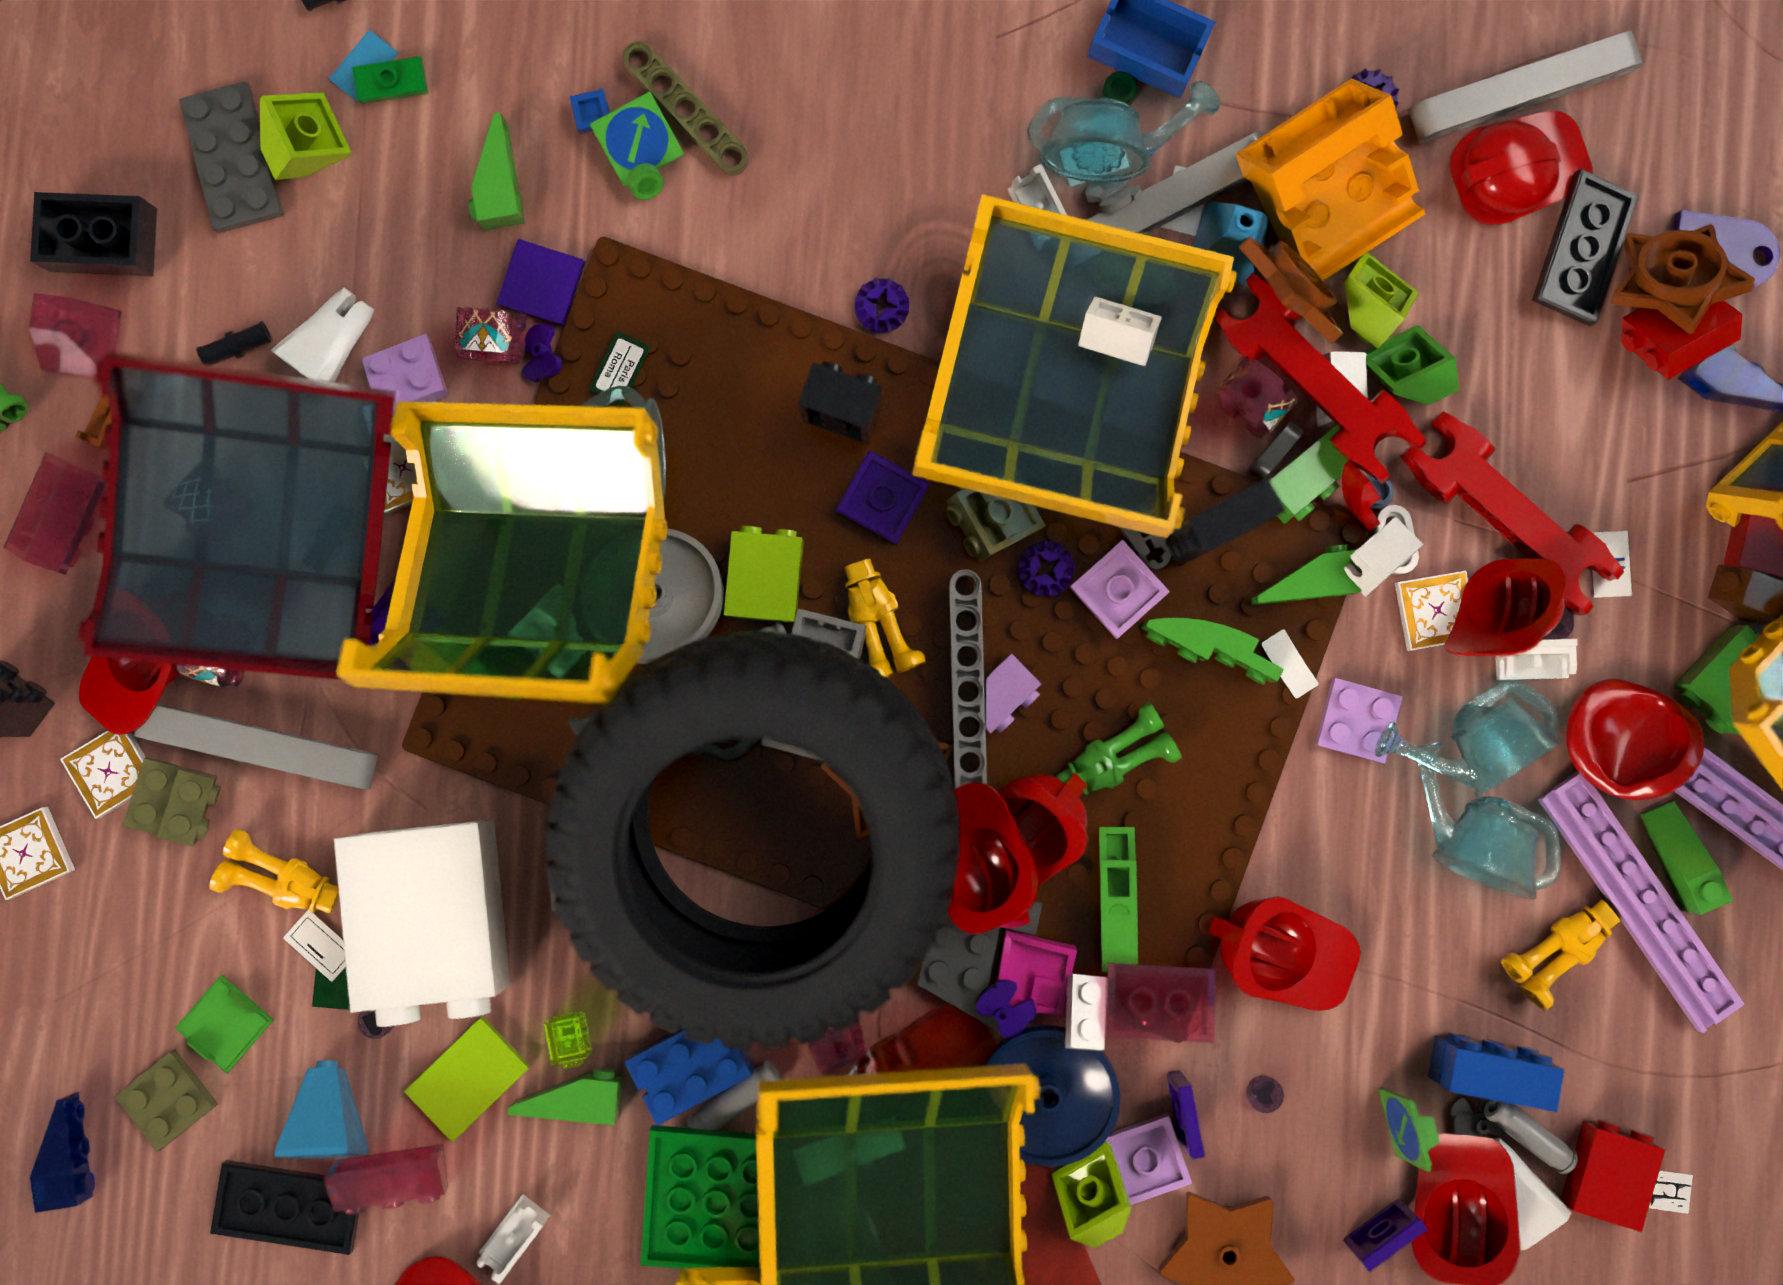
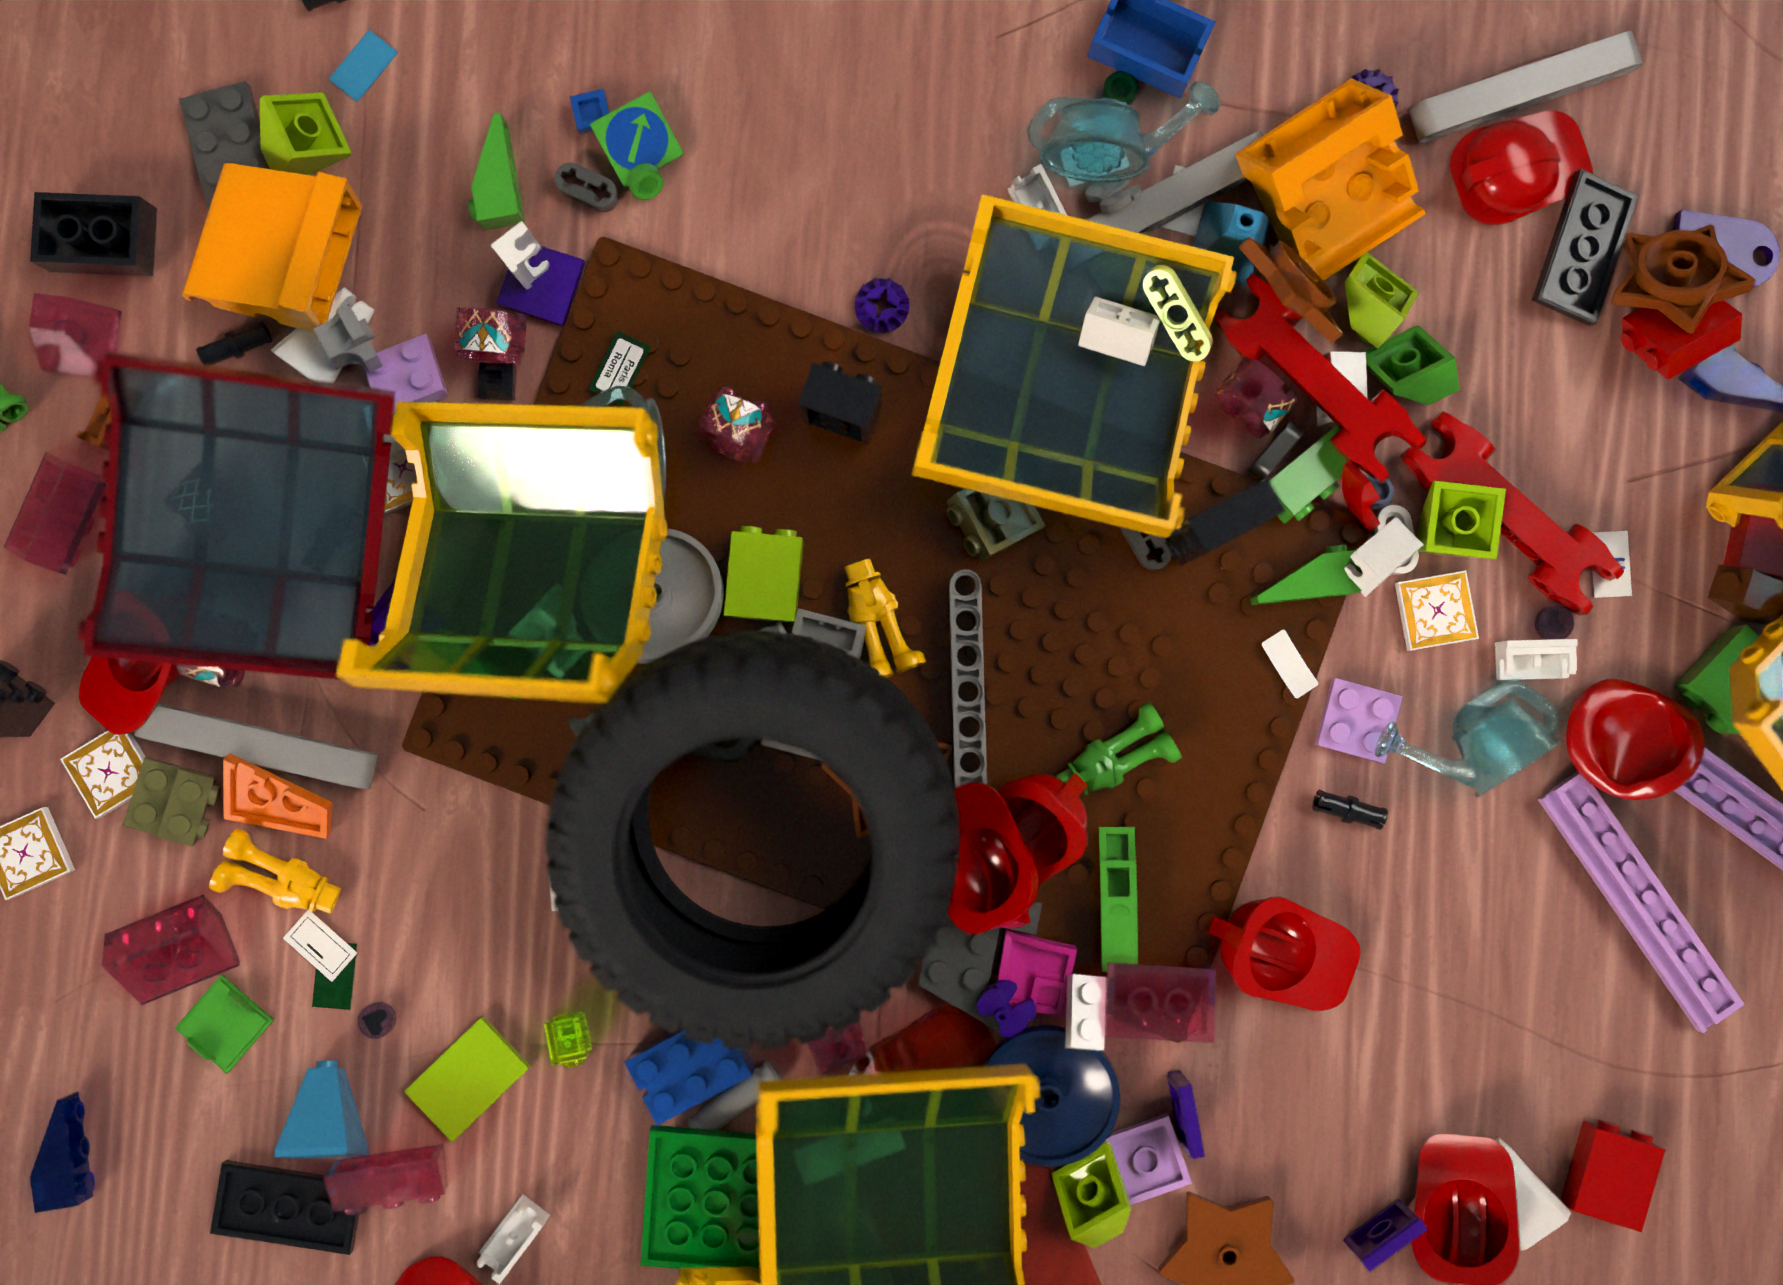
(166, 1100): olive plate -> none
(170, 950): none -> clear pink slope
(272, 802): none -> orange wing
(274, 244): none -> light orange panel
(348, 340): none -> light grey brick
(390, 80): green plate -> none
(422, 920): white brick -> none
(497, 381): none -> black tile
(516, 249): none -> white hinge
(545, 363): dark purple piece -> none
(585, 1098): bright green slope -> none
(590, 180): none -> dark grey beam
(680, 92): olive beam -> none
(736, 425): none -> clear pink brick
(882, 497): dark purple tile -> none
(1006, 690): lavender slope -> none
(1043, 584): dark purple gear -> none
(1119, 589): lavender plate -> none
(1182, 298): none -> yellowish green beam
(1201, 637): bright green slope -> none
(1264, 1094): tile -> none
(1349, 809): none -> black pin
(1409, 1132): bright green piece -> none
(1461, 520): none -> lime slope
(1469, 1123): dark grey piece -> none
(1492, 840): clear light blue piece -> none
(1496, 1071): blue piece -> none
(1508, 608): red piece -> none
(1532, 1135): light grey axle -> none
(1578, 939): yellow piece -> none
(1672, 1192): white sticker -> none
(1685, 860): bright green slope -> none

